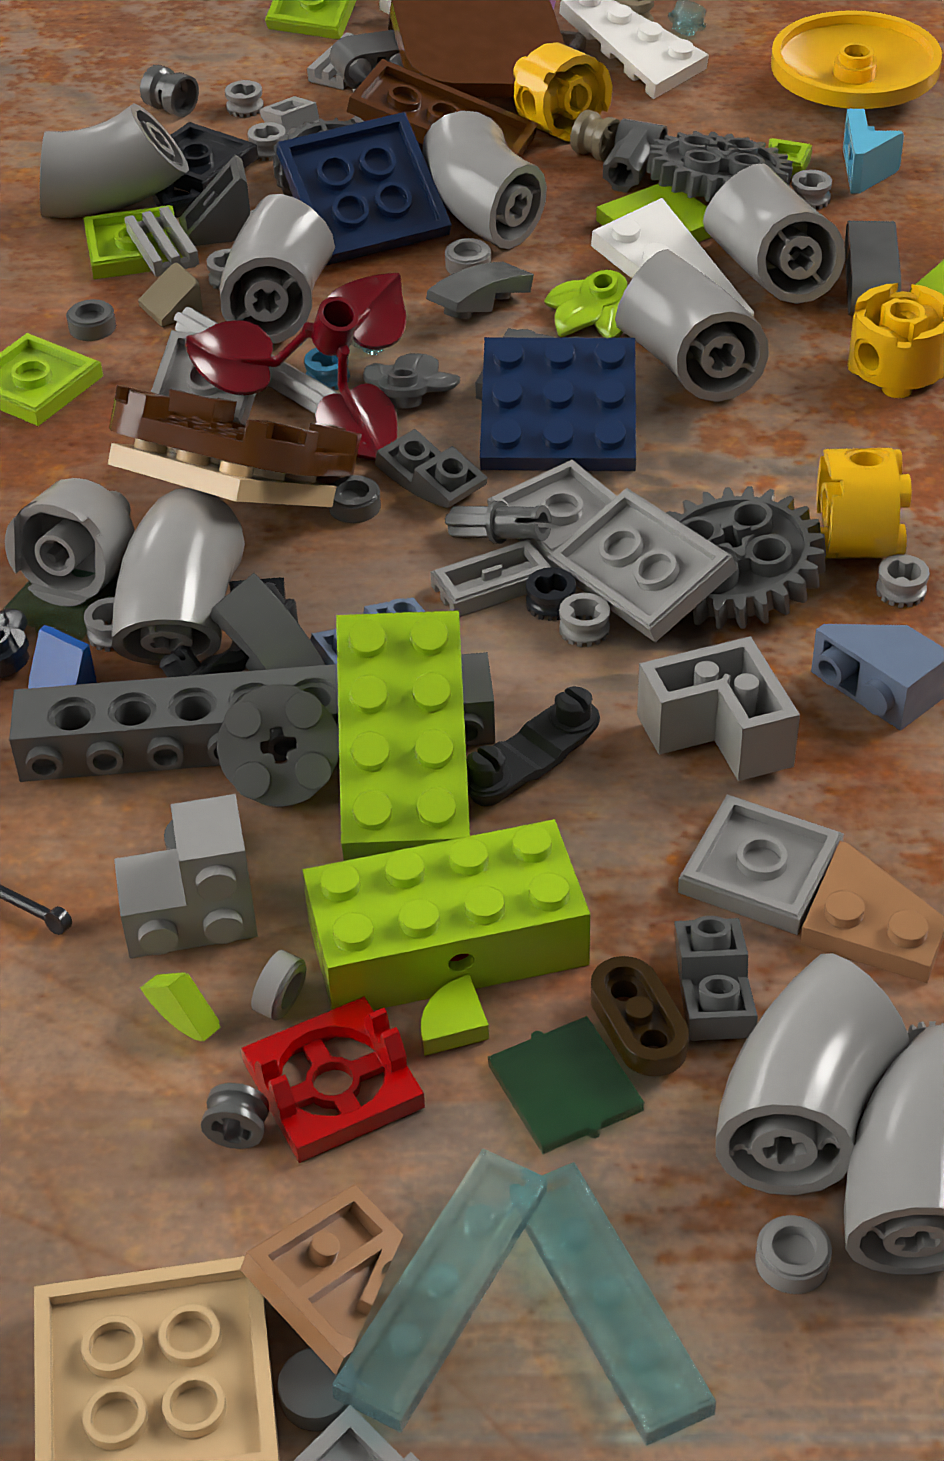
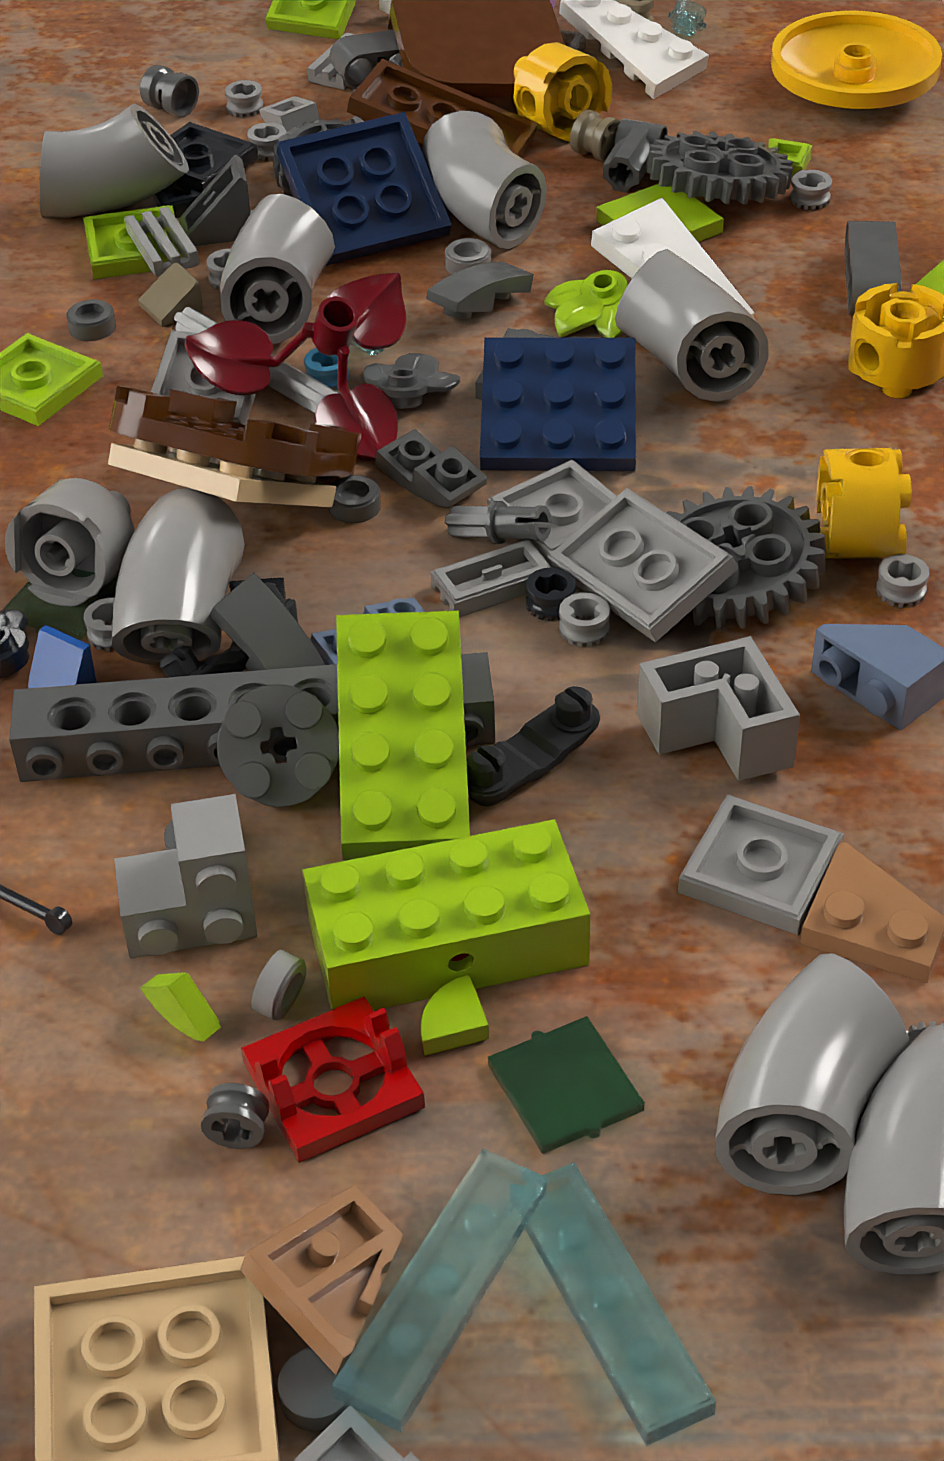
(643, 1020): dark brown plate -> none
(714, 978): dark grey slope -> none
(775, 235): light grey brick -> none
(793, 1254): light grey tile -> none
(869, 153): medium azure slope -> none

